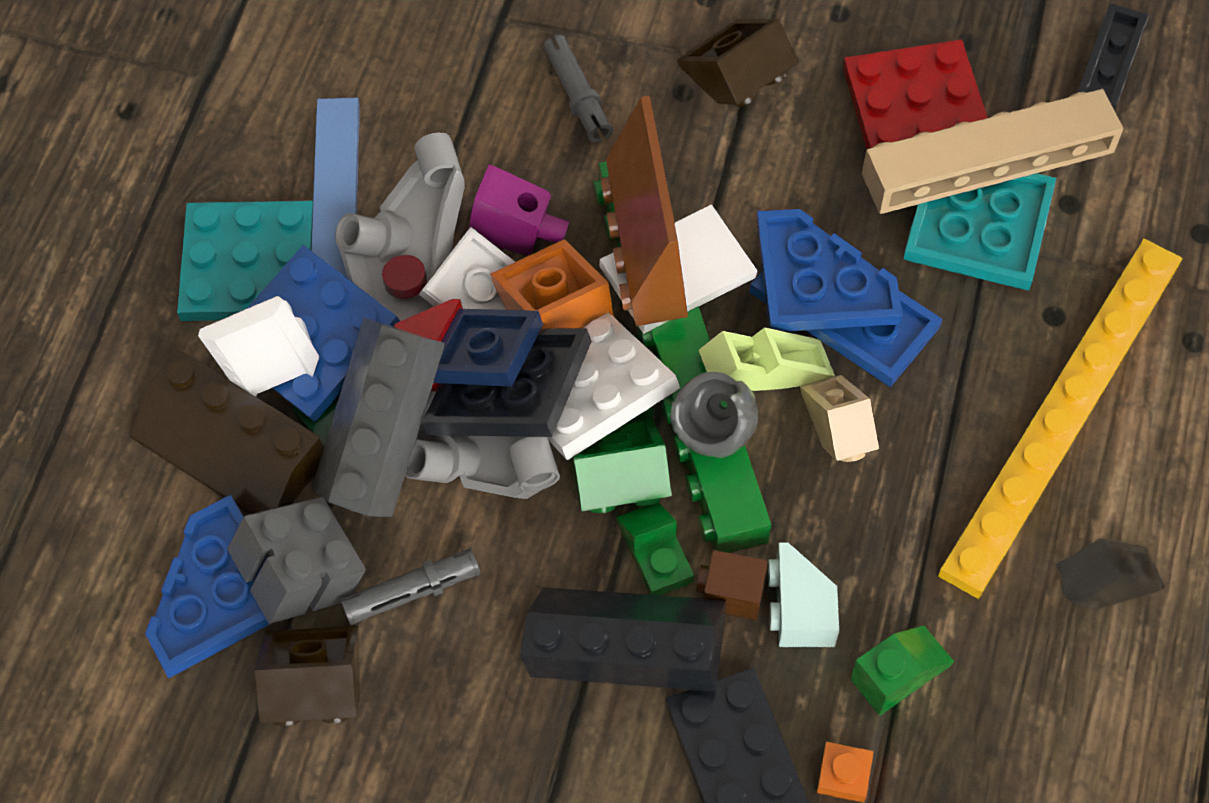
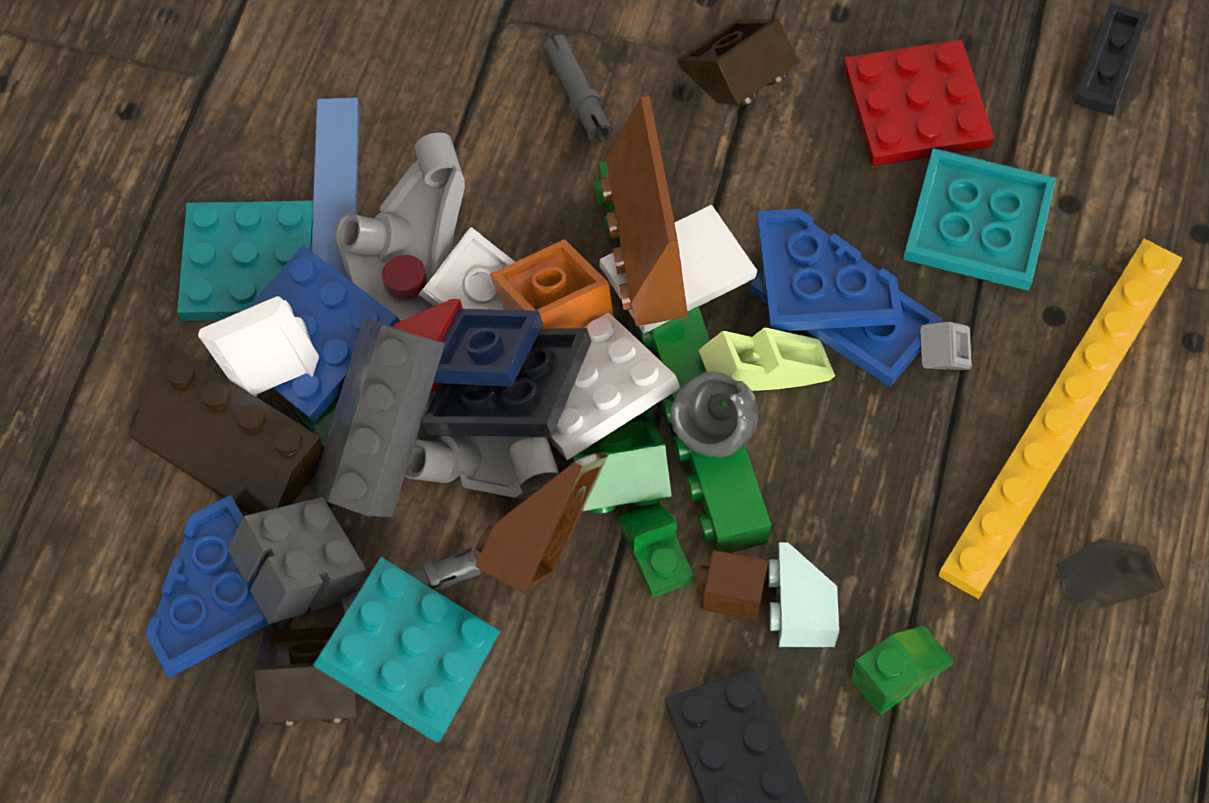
(407, 649): none -> teal plate
(514, 213): magenta torso -> none
(533, 536): none -> reddish brown slope
(624, 638): black slope -> none
(841, 418): tan slope -> none
(845, 772): orange plate -> none
(946, 346): none -> light grey slope
(991, 150): tan brick -> none

